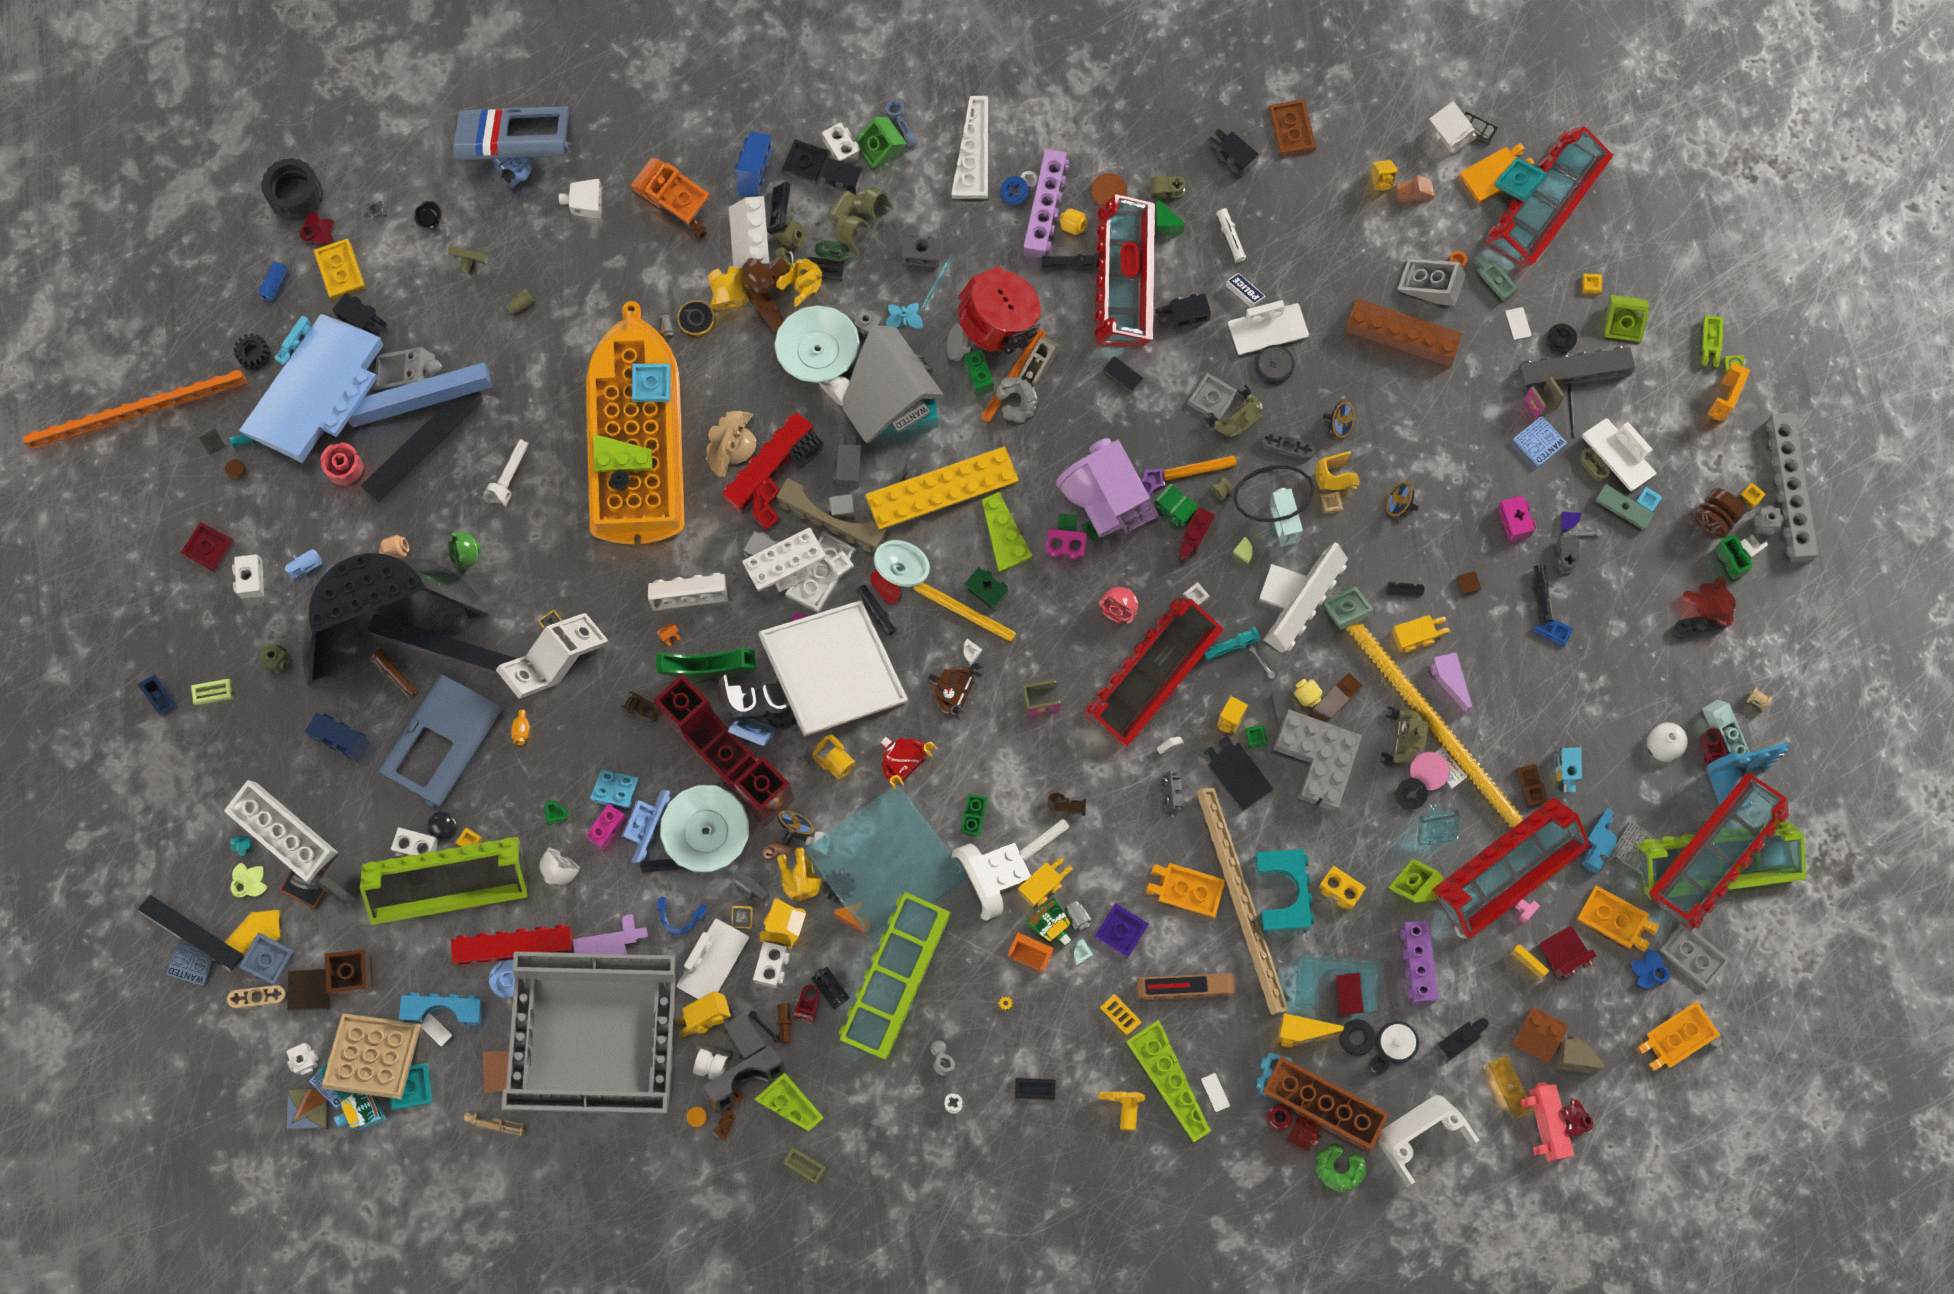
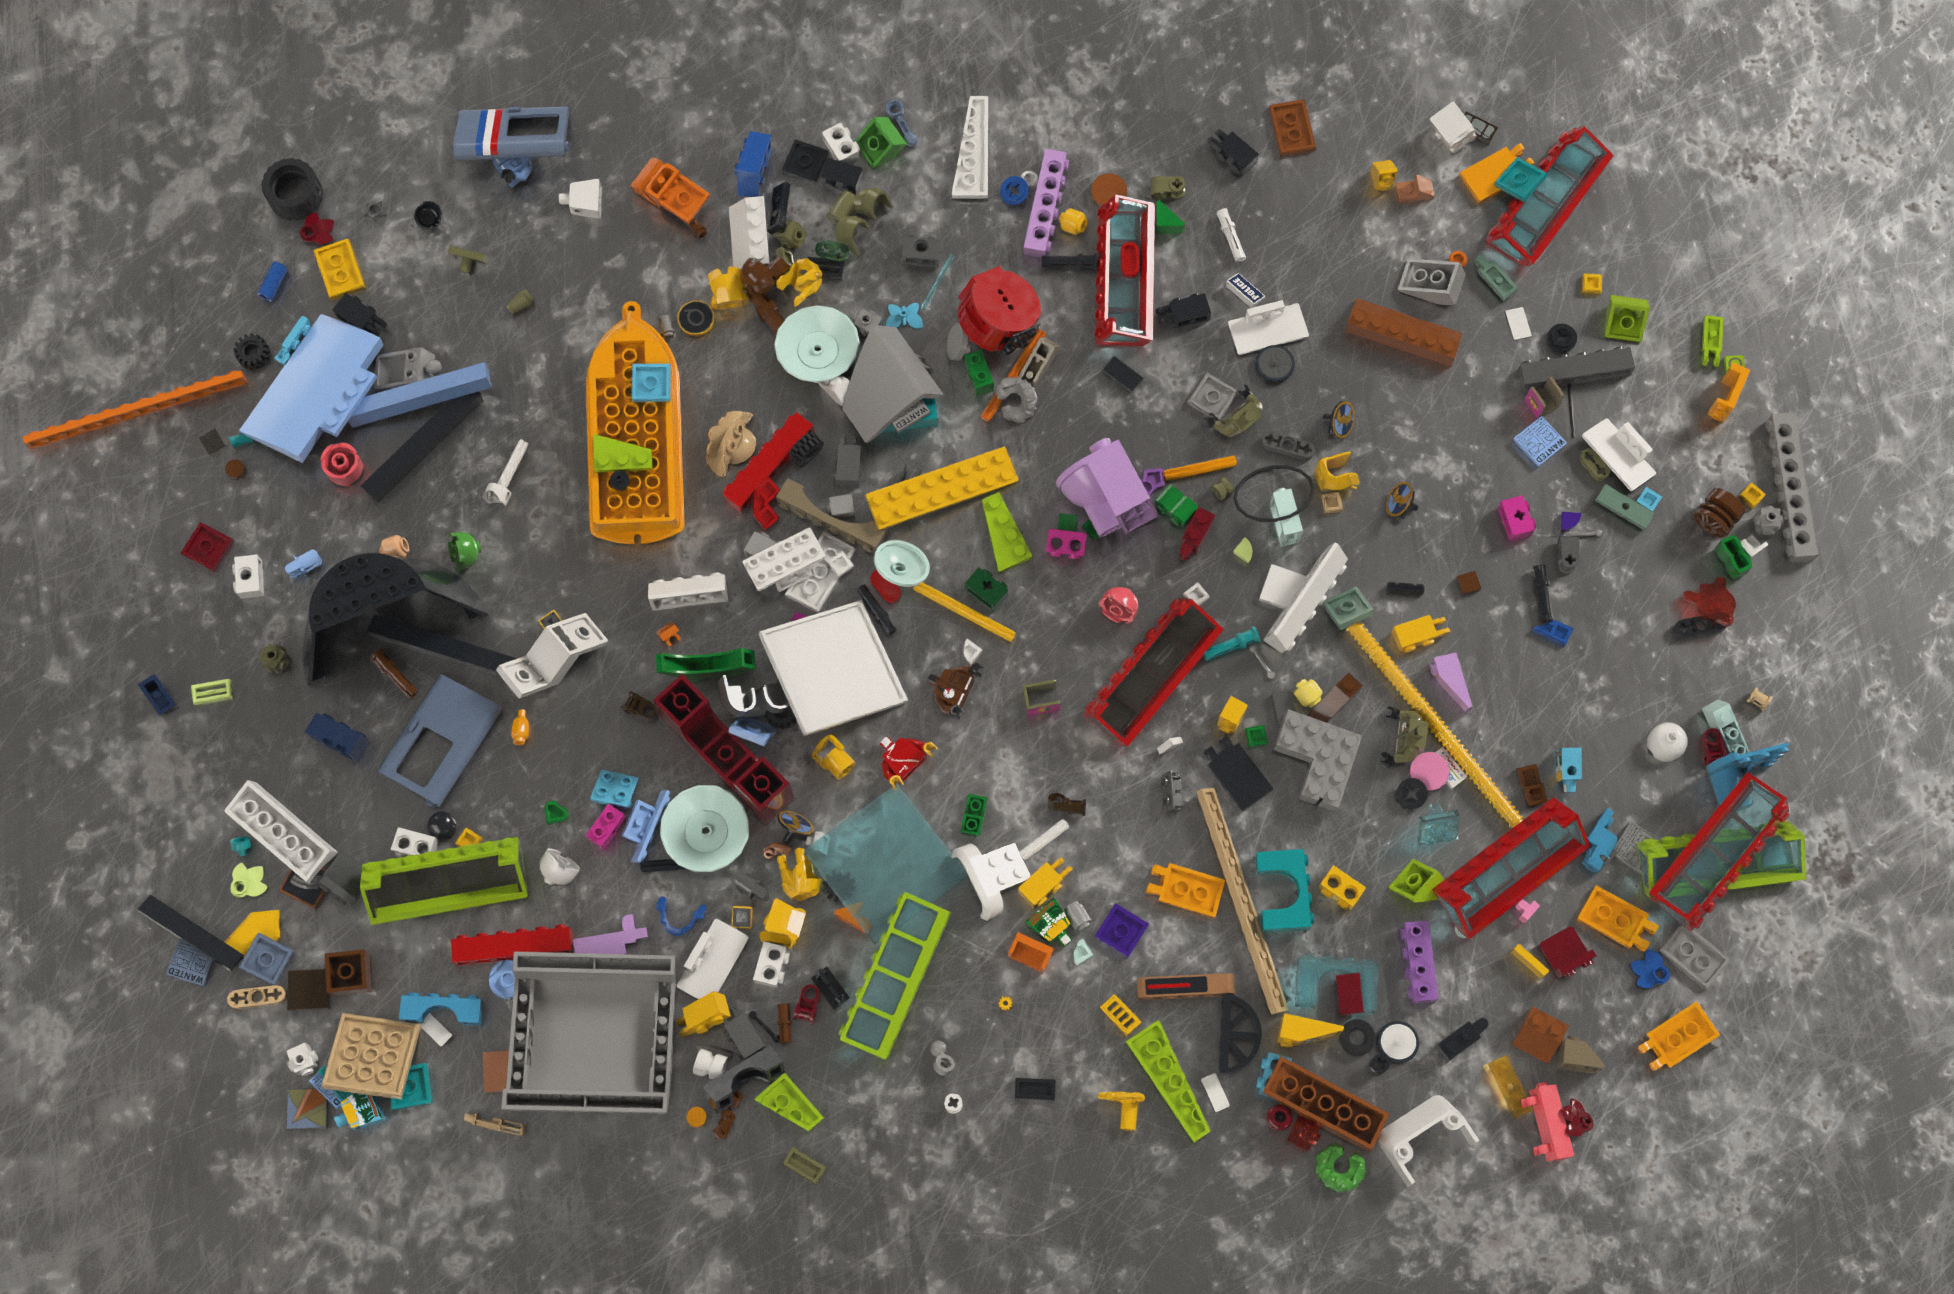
(1226, 1034): none -> black window

